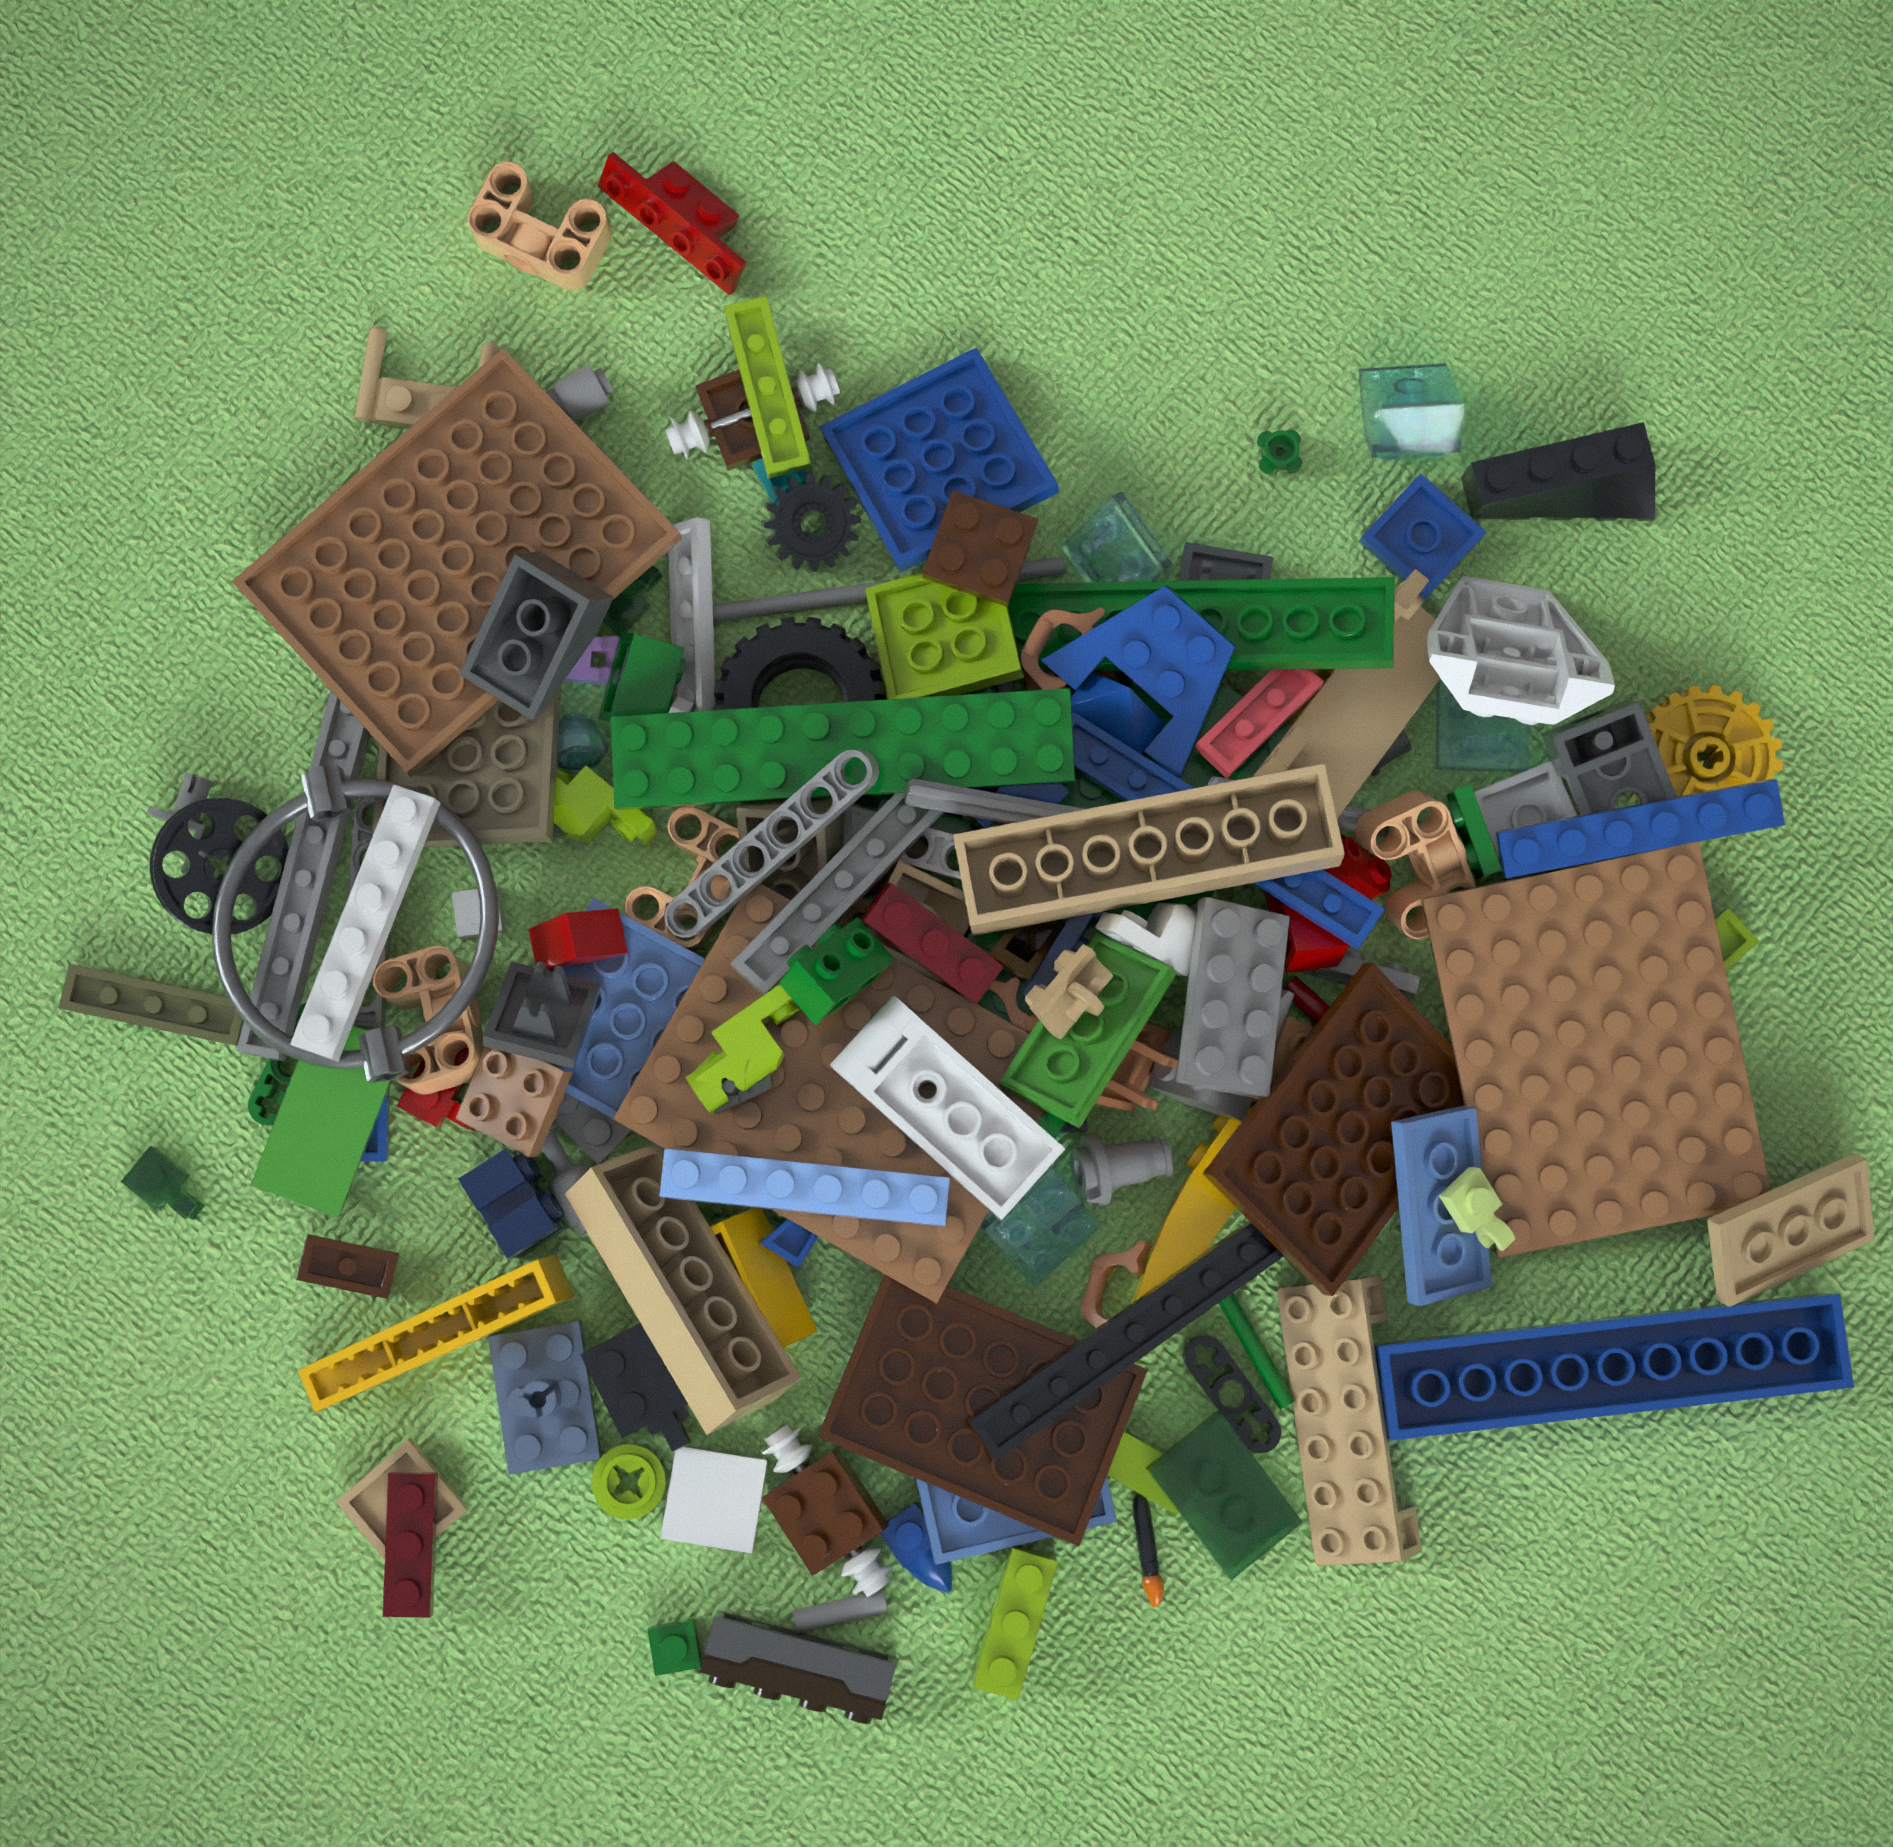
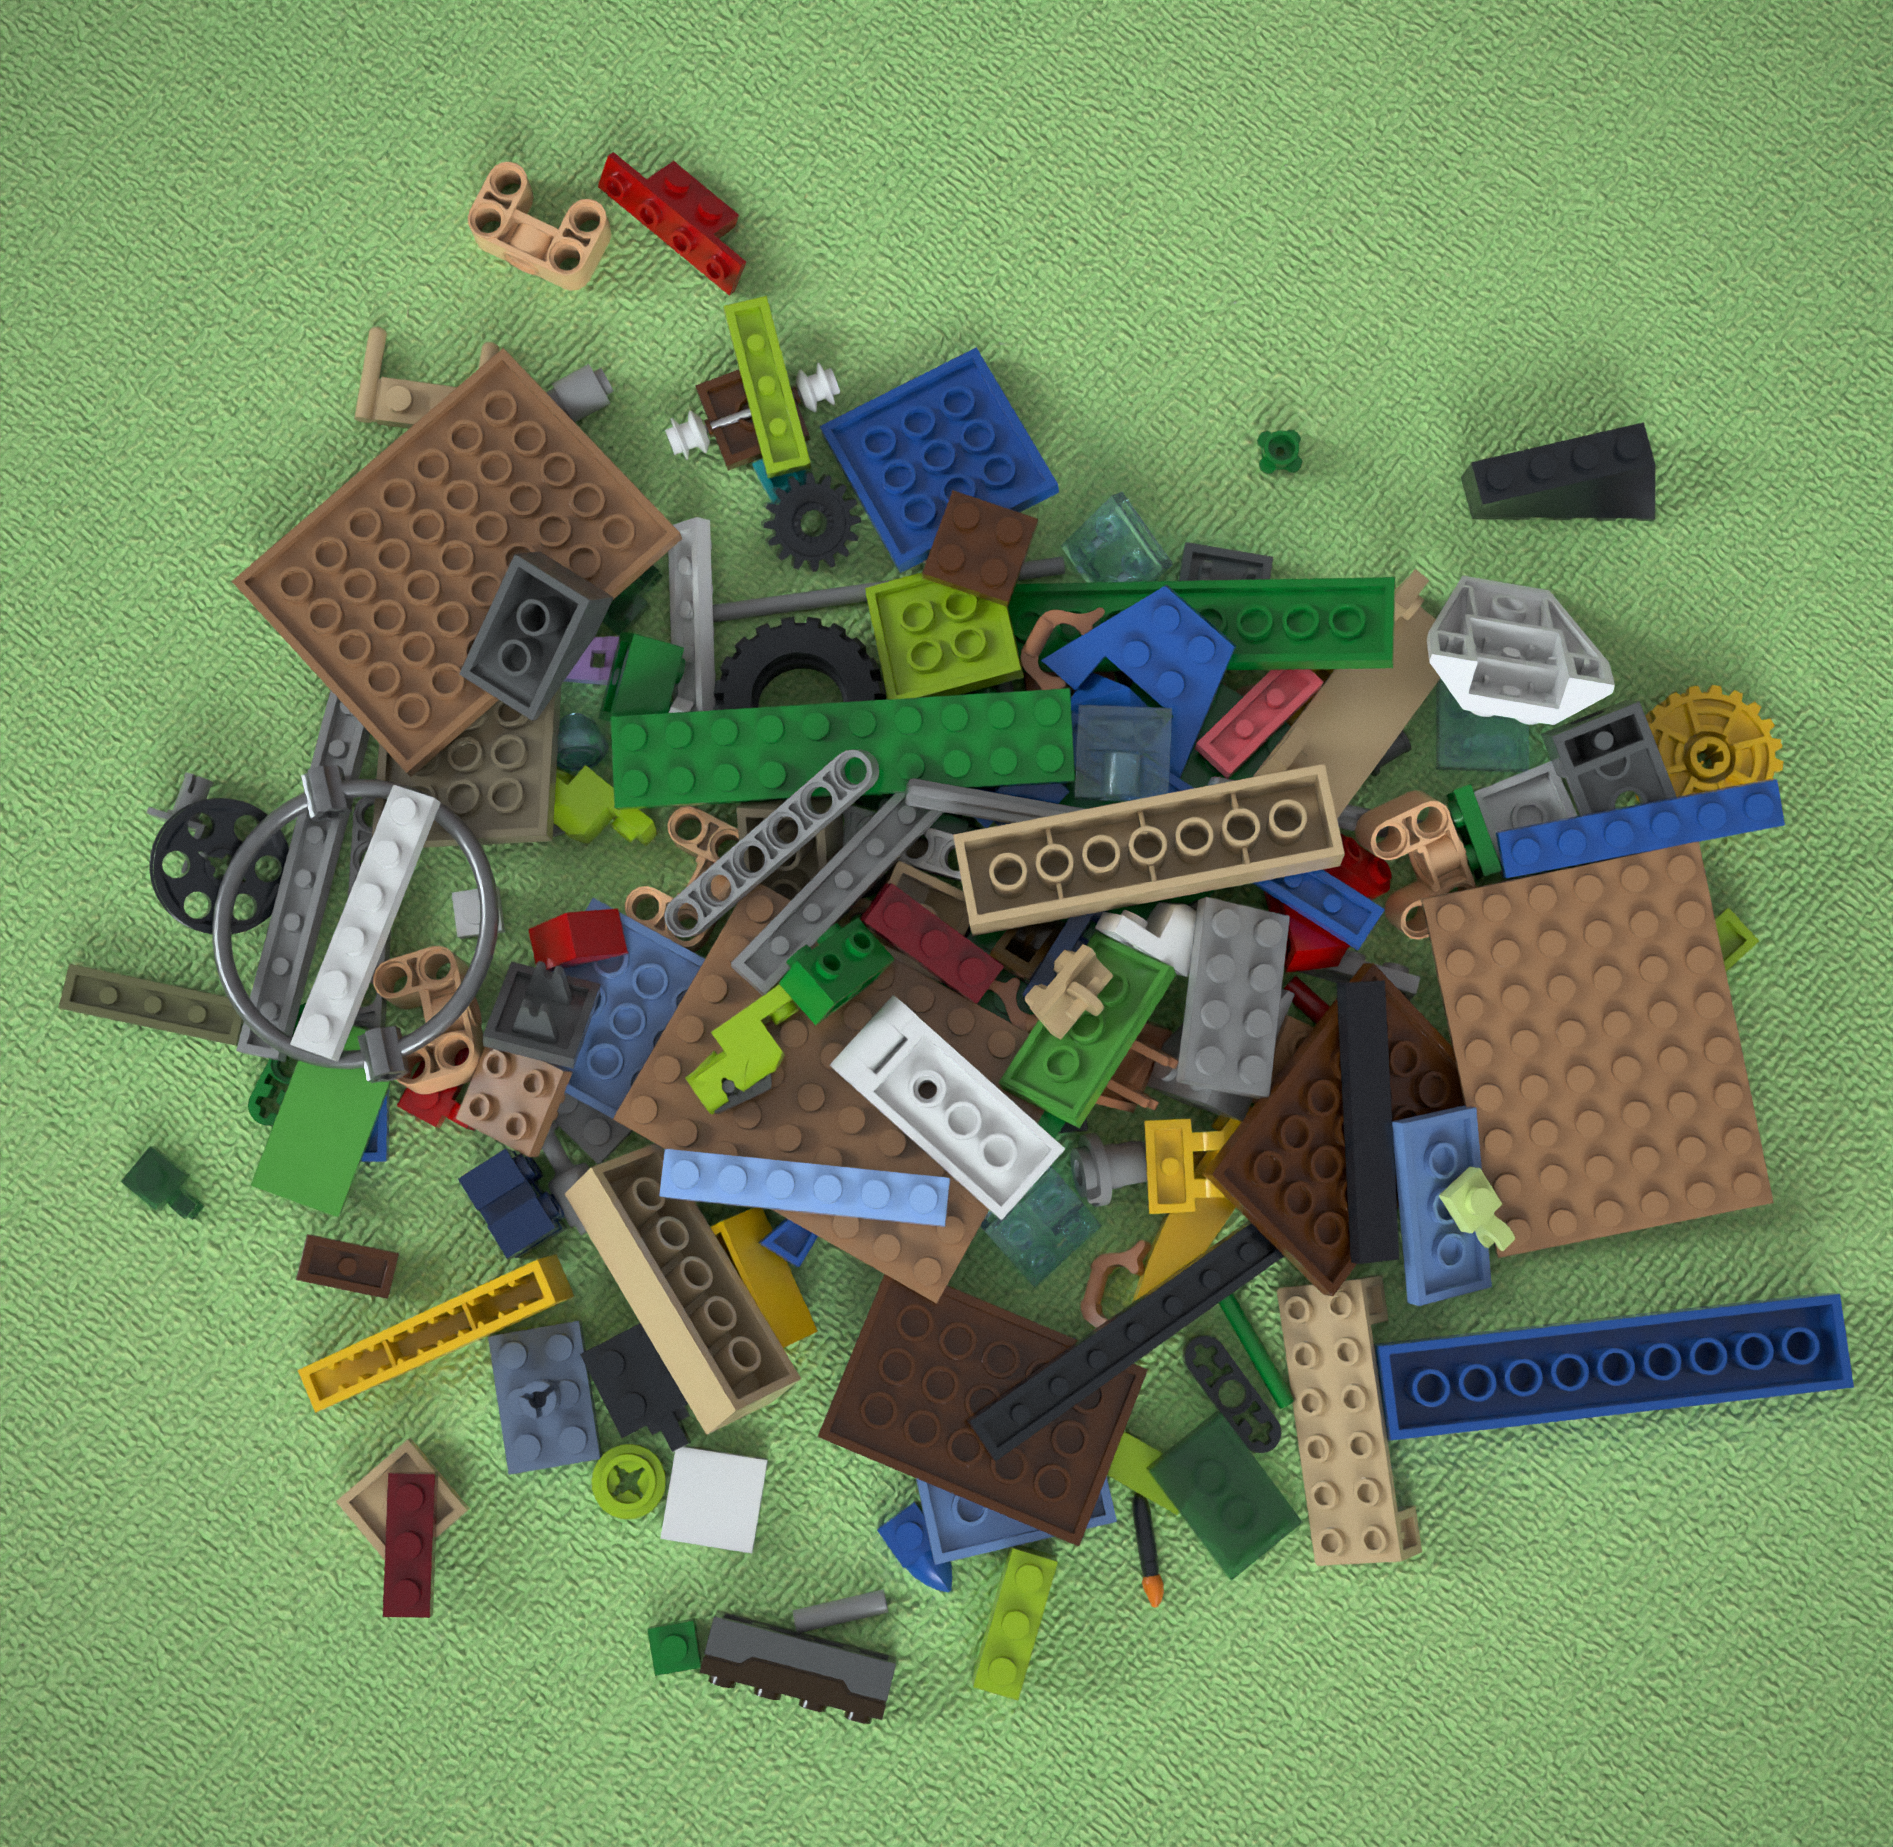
(826, 1511): reddish brown plate -> none
(1122, 752): none -> clear light blue plate
(1171, 1167): none -> yellow plate
(1367, 1121): none -> black tile
(1410, 411): clear light blue slope -> none
(1423, 534): blue plate -> none
(1791, 1229): tan plate -> none

